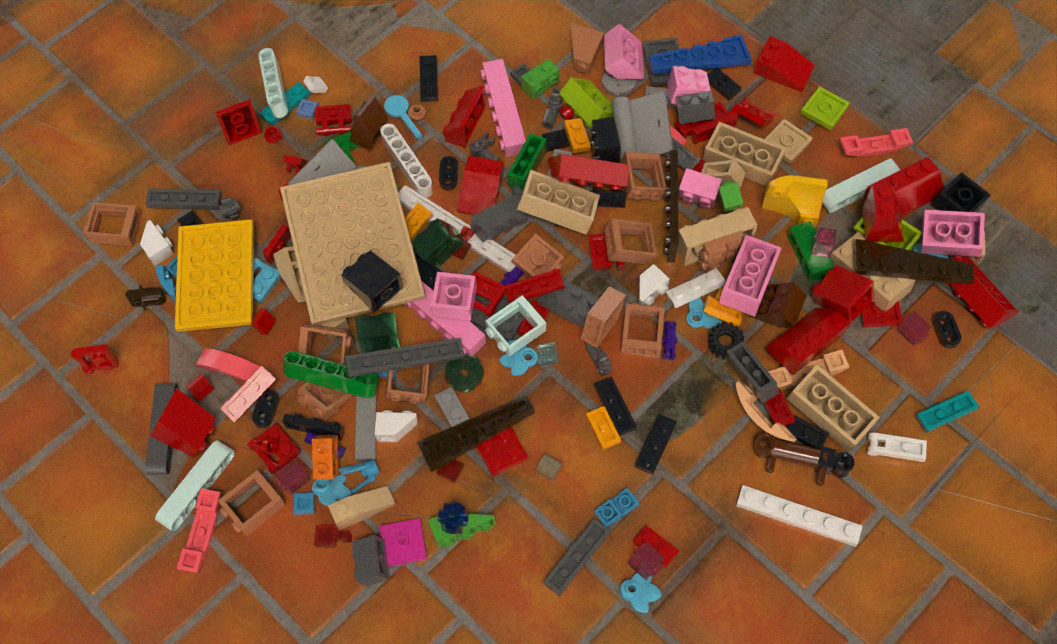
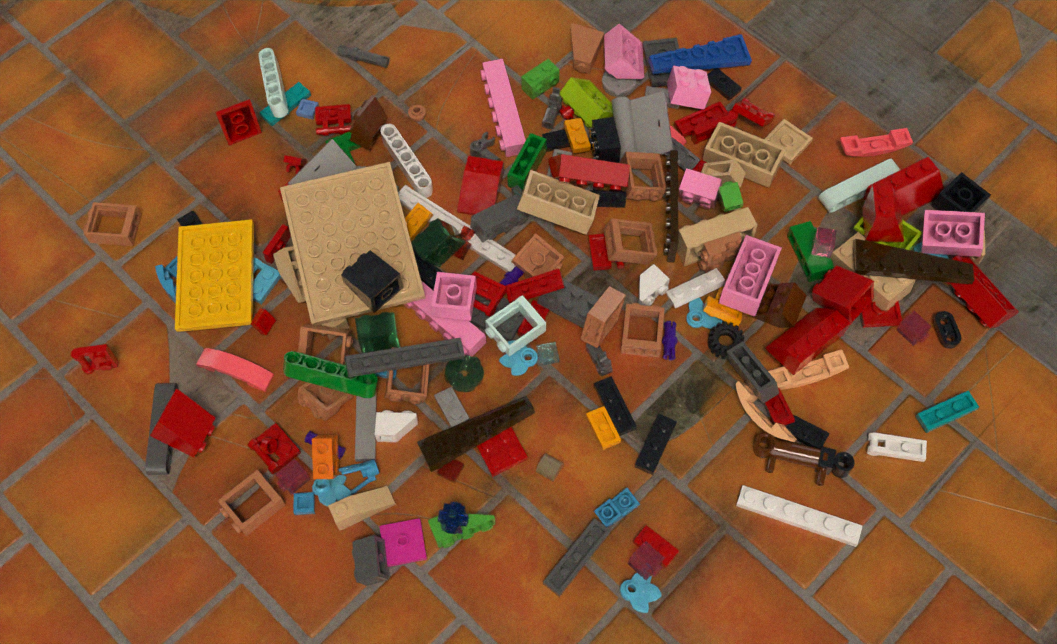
(146, 297): dark brown arm -> none
(154, 244): white slope -> none
(183, 198): dark grey plate -> none
(199, 387): red tile -> none
(201, 476): light aqua beam -> none
(201, 531): coral slope -> none
(229, 207): dark grey gear -> none
(248, 394): plate -> none
(265, 407): black plate -> none
(272, 130): red plate -> none
(301, 424): black plate -> none
(315, 84): white plate -> none
(328, 536): clear red plate -> none
(368, 57): none -> dark grey pin
(398, 106): medium azure piece -> none
(428, 78): black plate -> none
(448, 174): black plate -> none
(465, 117): red slope -> none
(518, 72): dark grey plate -> none
(695, 107): dark grey brick -> none
(783, 64): red slope -> none
(796, 197): yellow slope -> none
(825, 108): lime plate -> none
(833, 408): tan brick -> none

